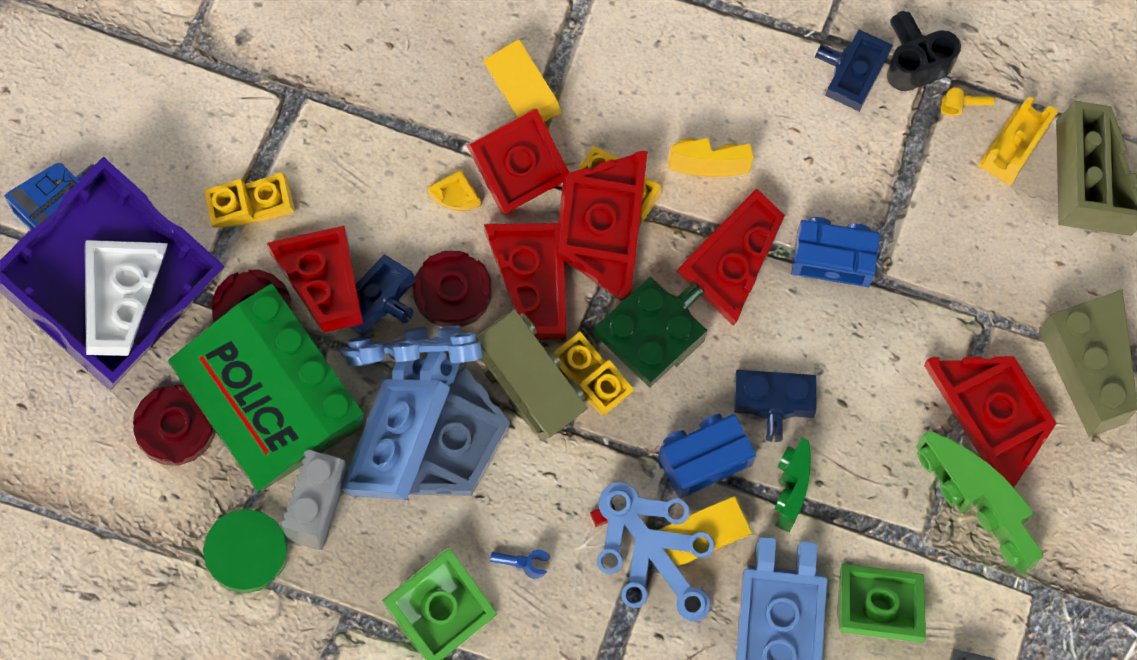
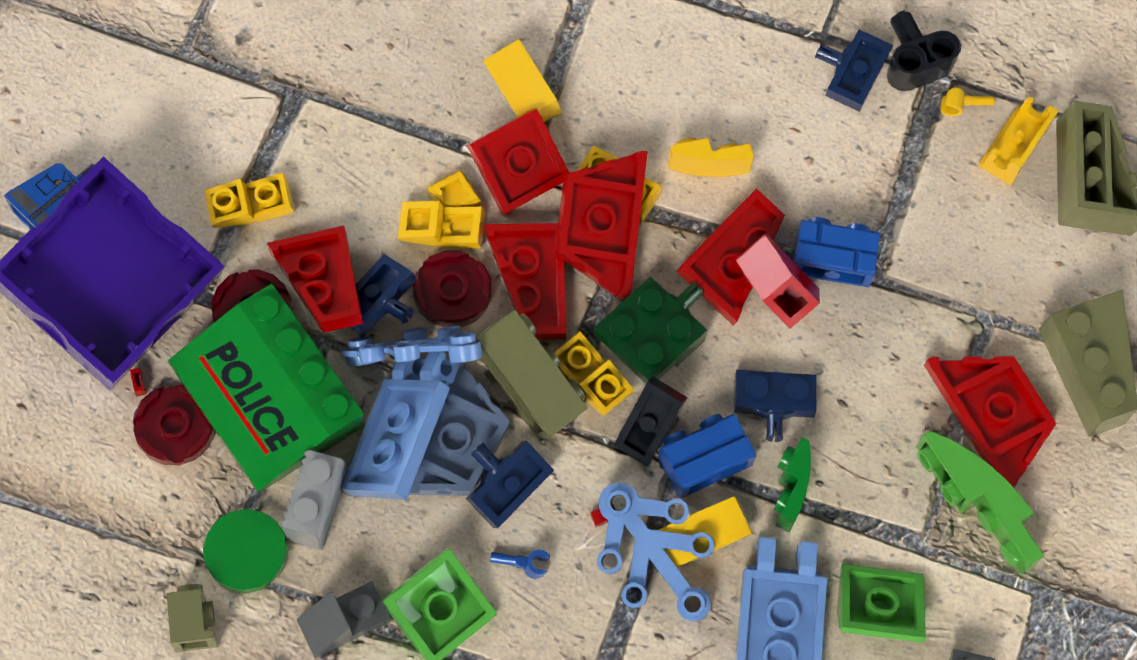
(117, 292): white wing -> none
(138, 383): none -> red piece
(190, 618): none -> olive brick
(342, 619): none -> dark grey slope
(441, 226): none -> yellow slope
(507, 481): none -> dark blue plate
(650, 421): none -> black slope
(779, 281): none -> slope

